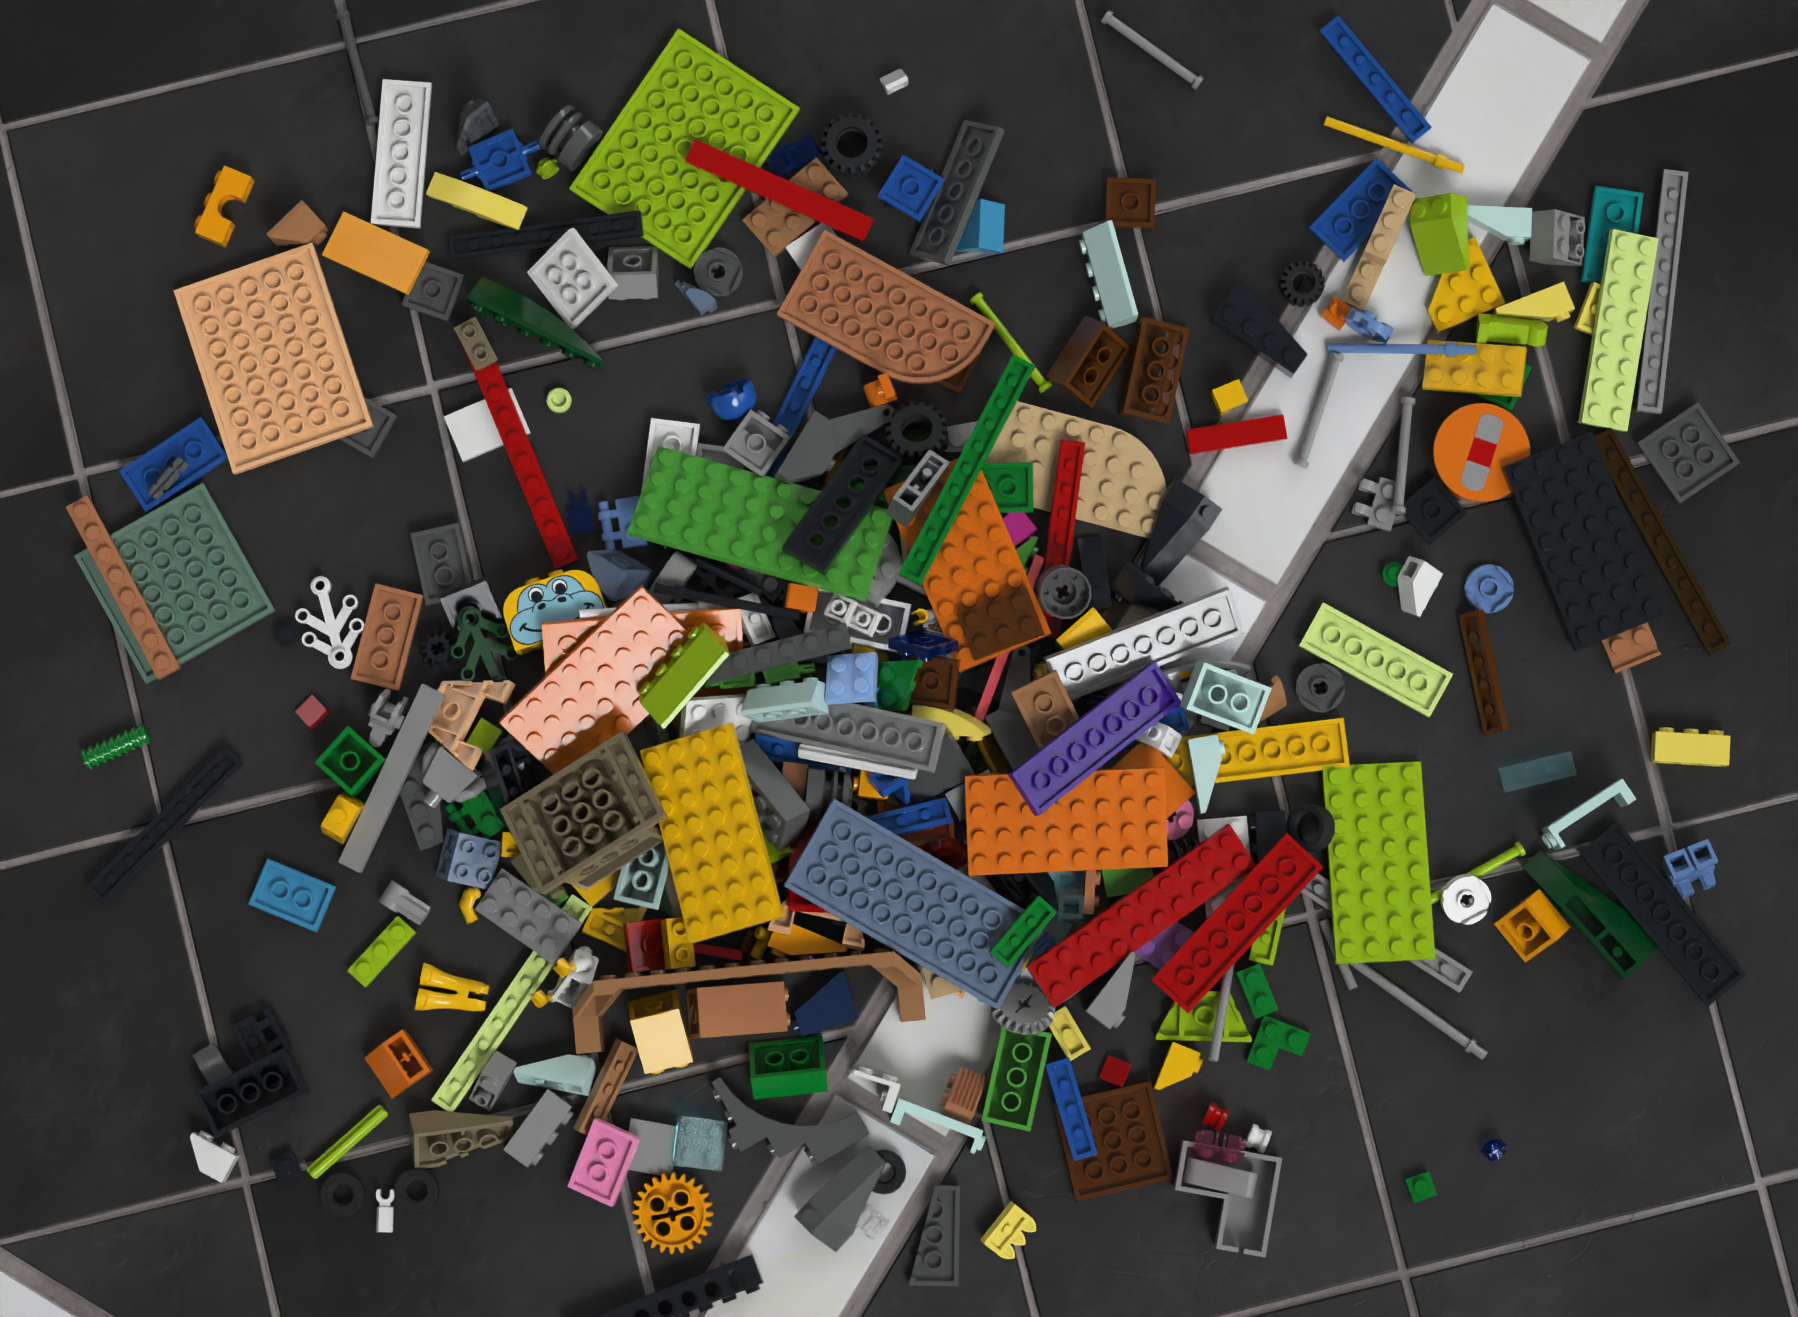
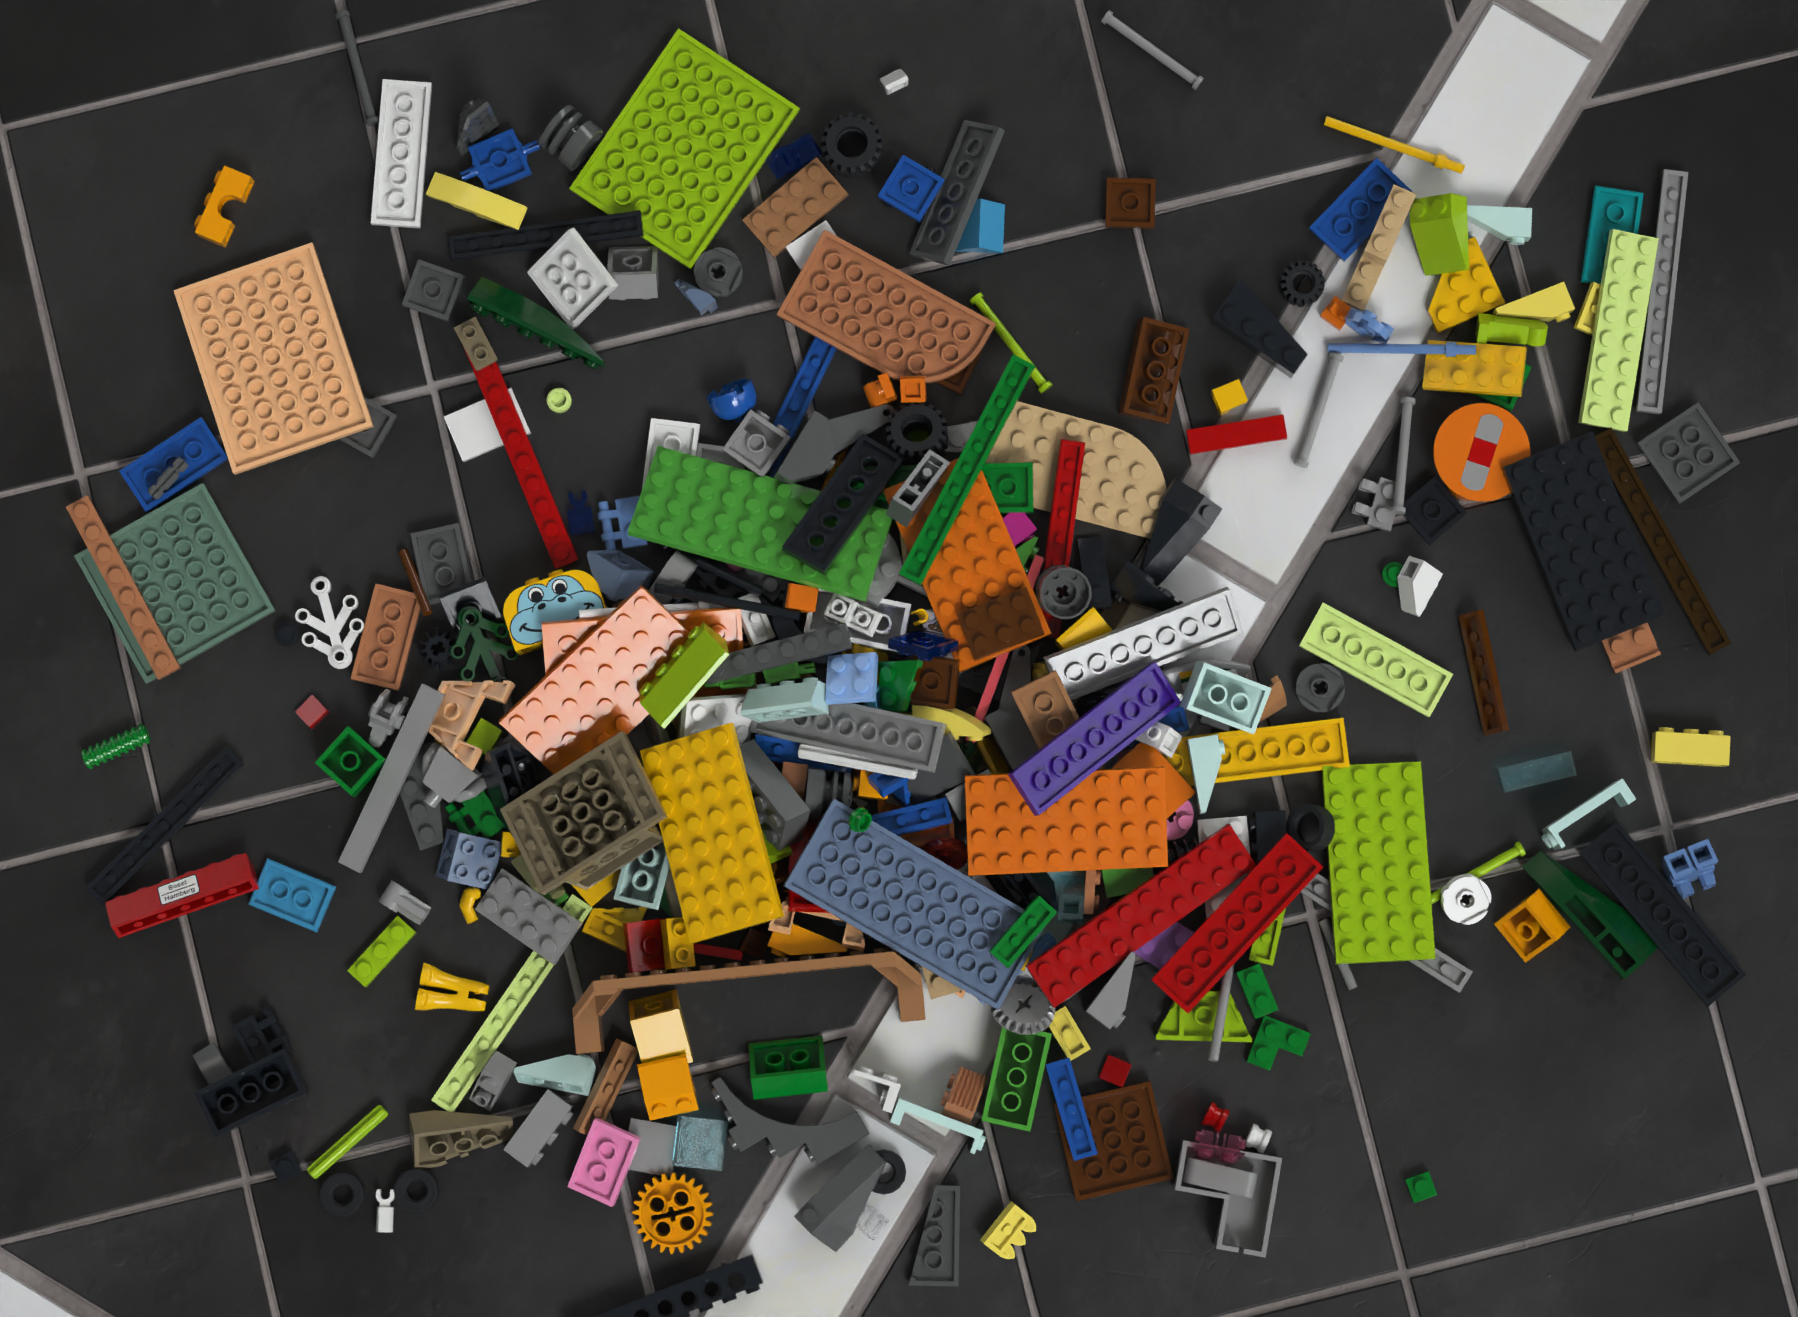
(182, 895): none -> red brick
(213, 1158): white slope -> none
(298, 228): medium nougat slope -> none
(342, 817): yellow torso -> none
(375, 253): light orange tile -> none
(398, 1063): orange slope -> none
(415, 582): none -> reddish brown bar
(547, 168): lime plate -> none
(573, 981): white torso -> none
(667, 1087): none -> light orange slope
(737, 1010): nougat slope -> none
(763, 936): yellow arm -> none
(779, 190): red tile -> none
(827, 1008): dark blue slope -> none
(860, 820): none -> green plate
(913, 389): none -> orange tile
(1088, 361): reddish brown slope -> none
(1109, 275): light aqua slope -> none
(1178, 1065): yellow slope -> none
(1375, 79): blue plate -> none
(1470, 1045): light grey bar -> none
(1489, 588): medium blue tile -> none
(1494, 1149): clear blue plate -> none
(1557, 238): light grey slope -> none

